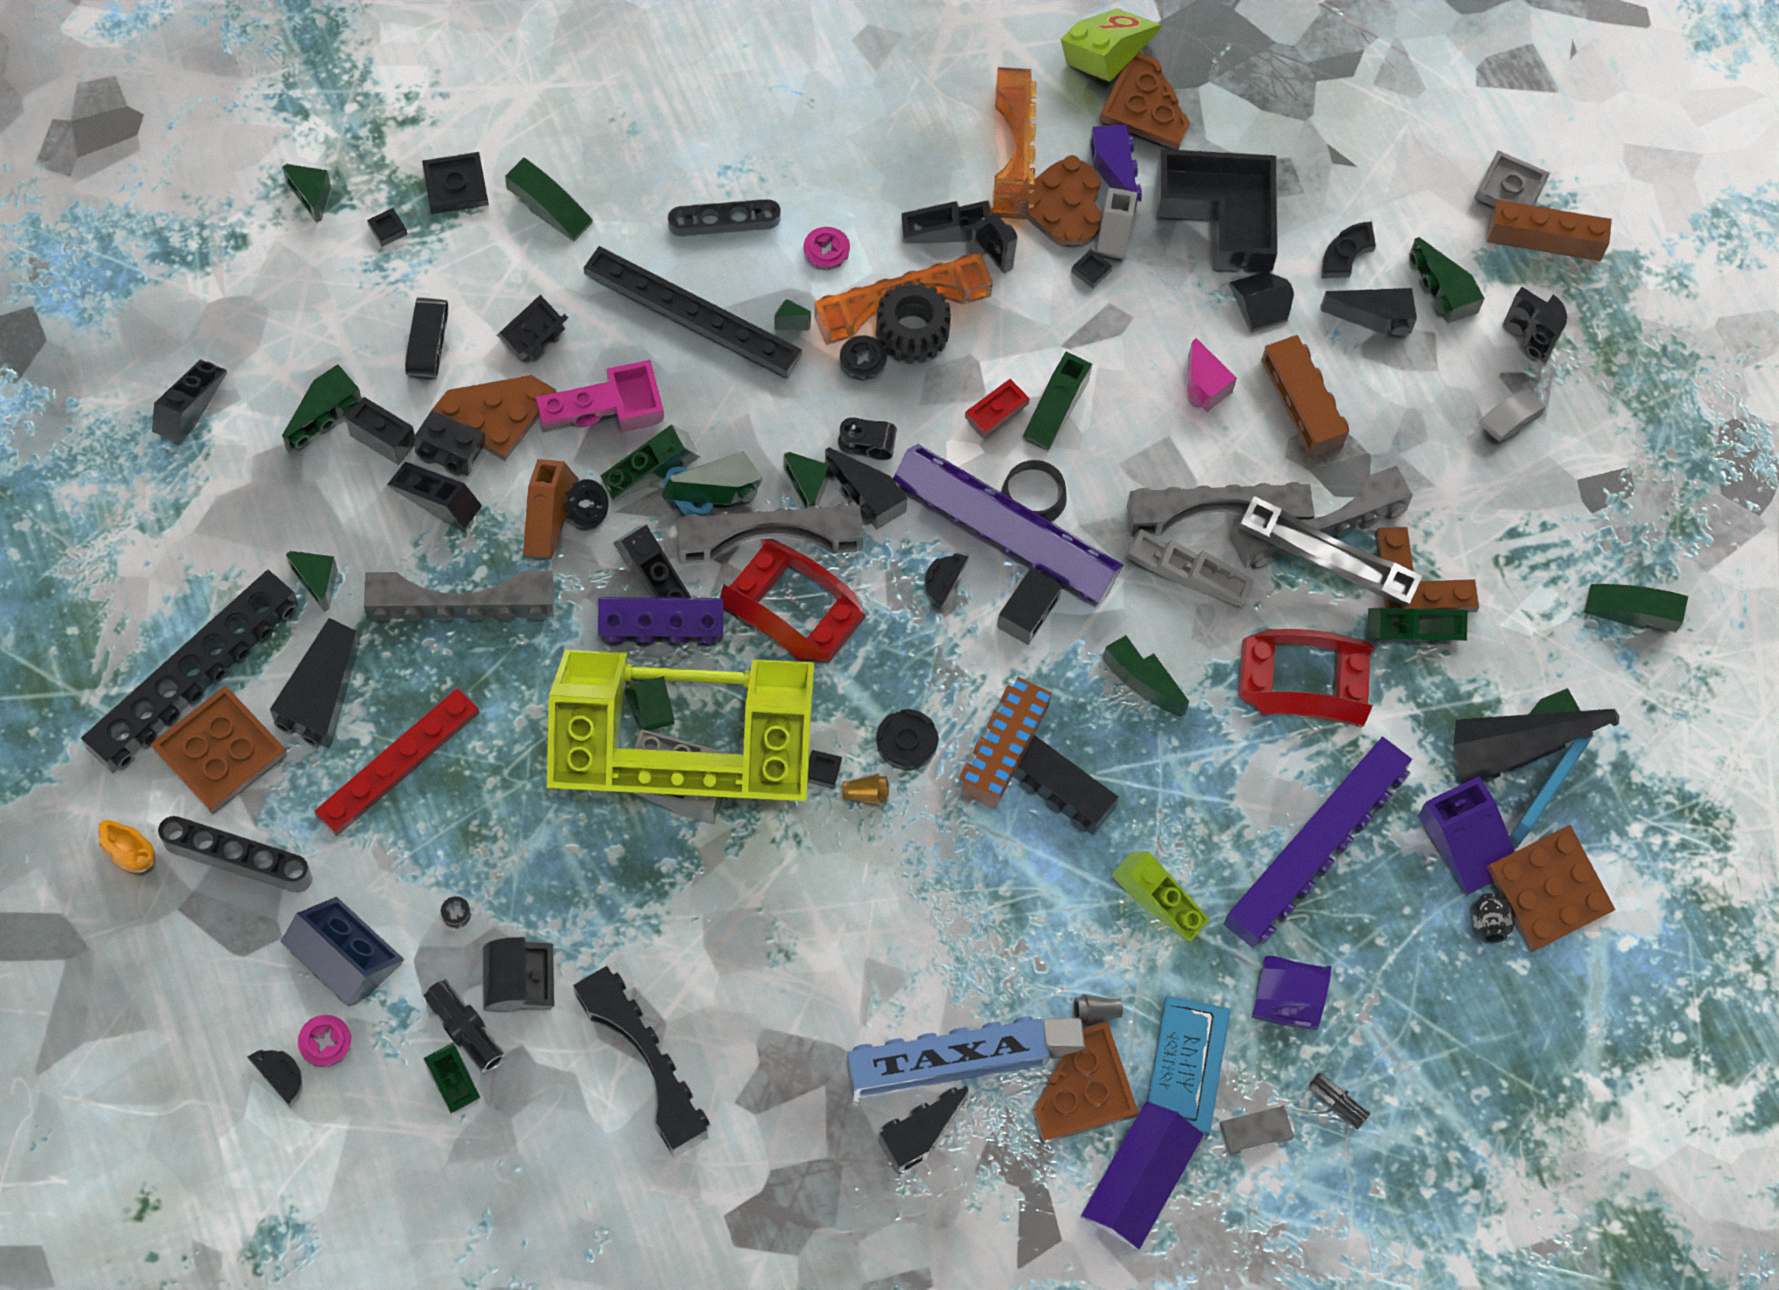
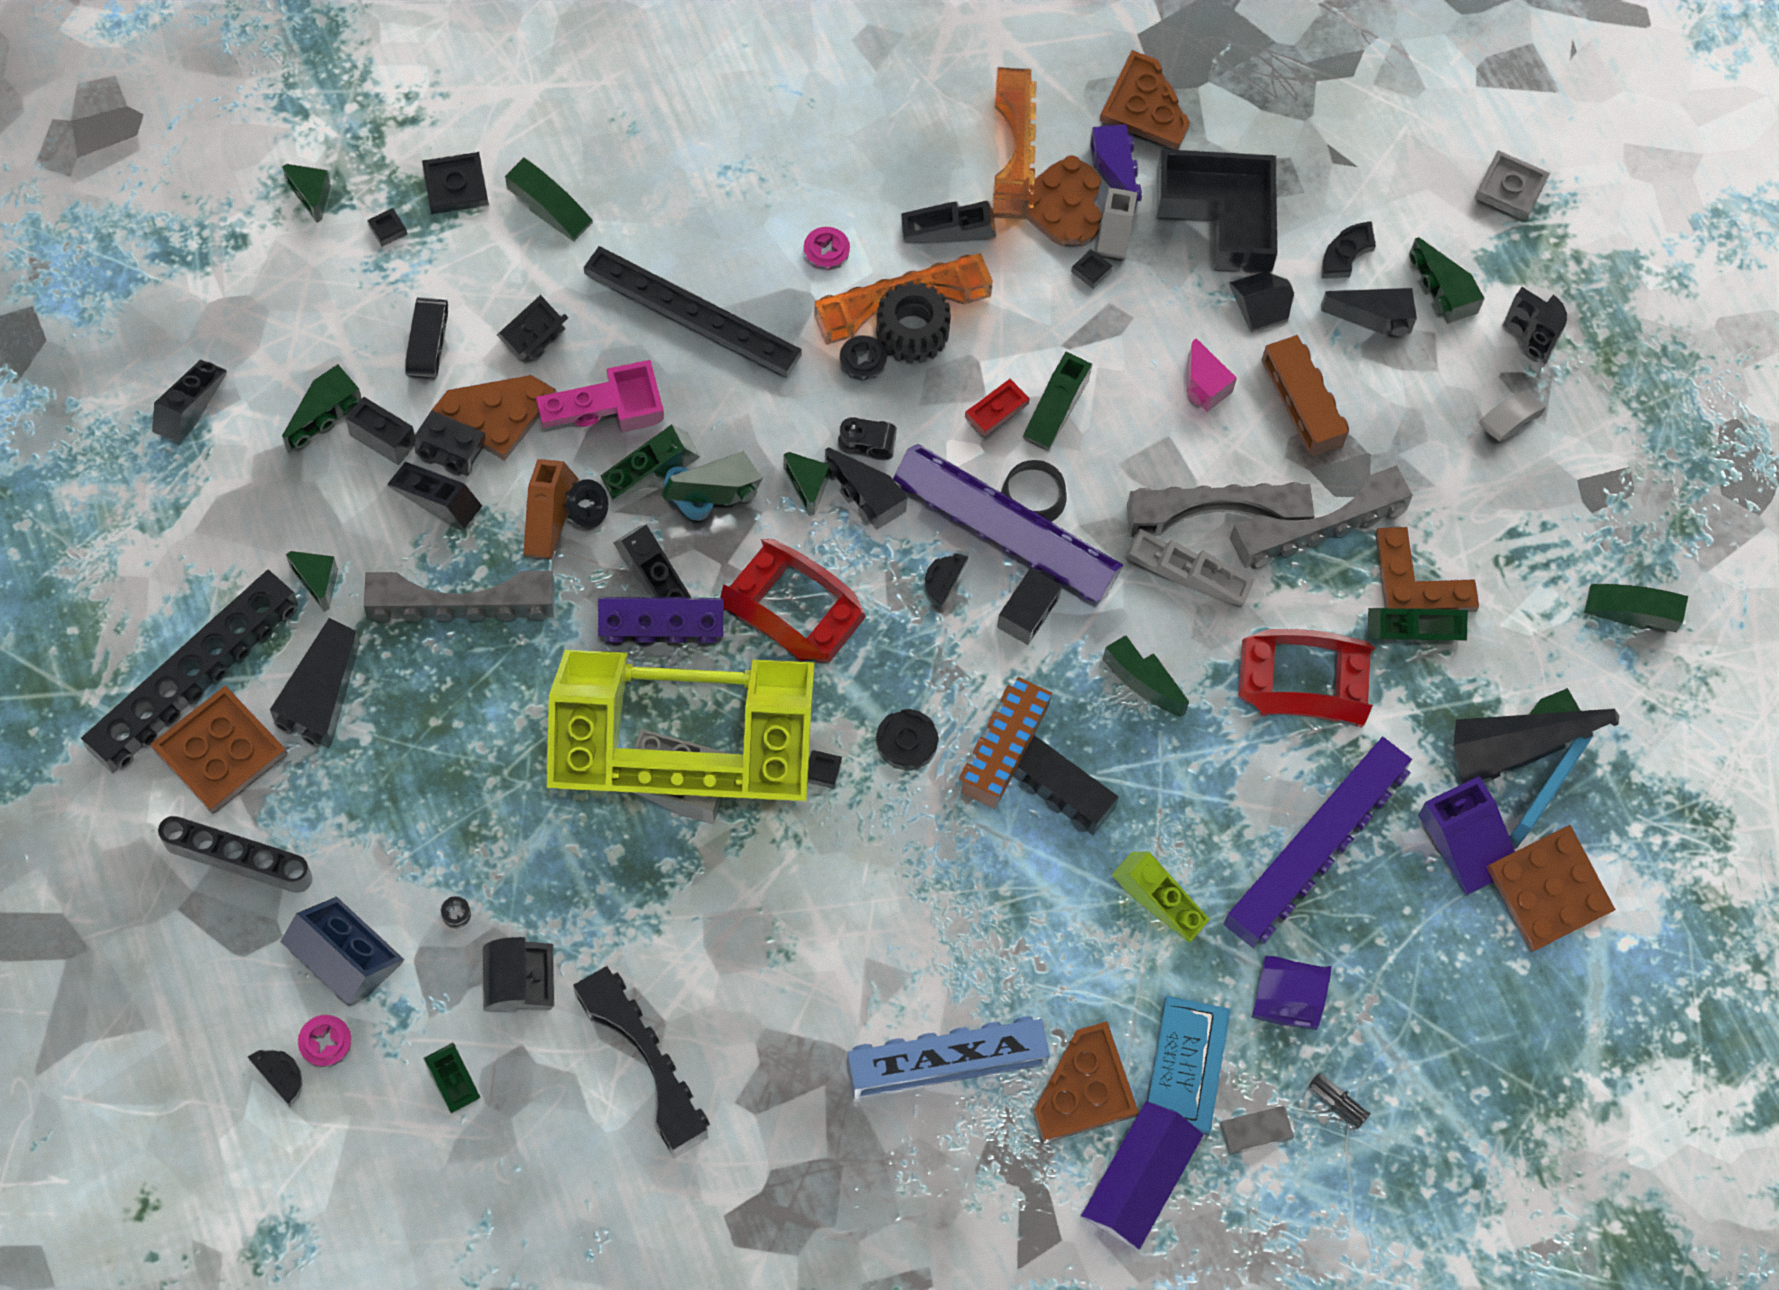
(125, 846): light orange arm -> none
(396, 762): red plate -> none
(464, 1025): black piece -> none
(651, 703): dark green slope -> none
(725, 222): black beam -> none
(792, 317): dark green slope -> none
(832, 528): flat silver arch -> none
(867, 789): pearl gold cone -> none
(915, 1138): black slope -> none
(996, 240): black bracket -> none
(1064, 1036): light grey slope -> none
(1096, 1009): flat silver cone -> none
(1107, 42): lime slope -> none
(1335, 556): flat silver arch -> none
(1491, 918): black head -> none
(1549, 230): dark orange brick -> none

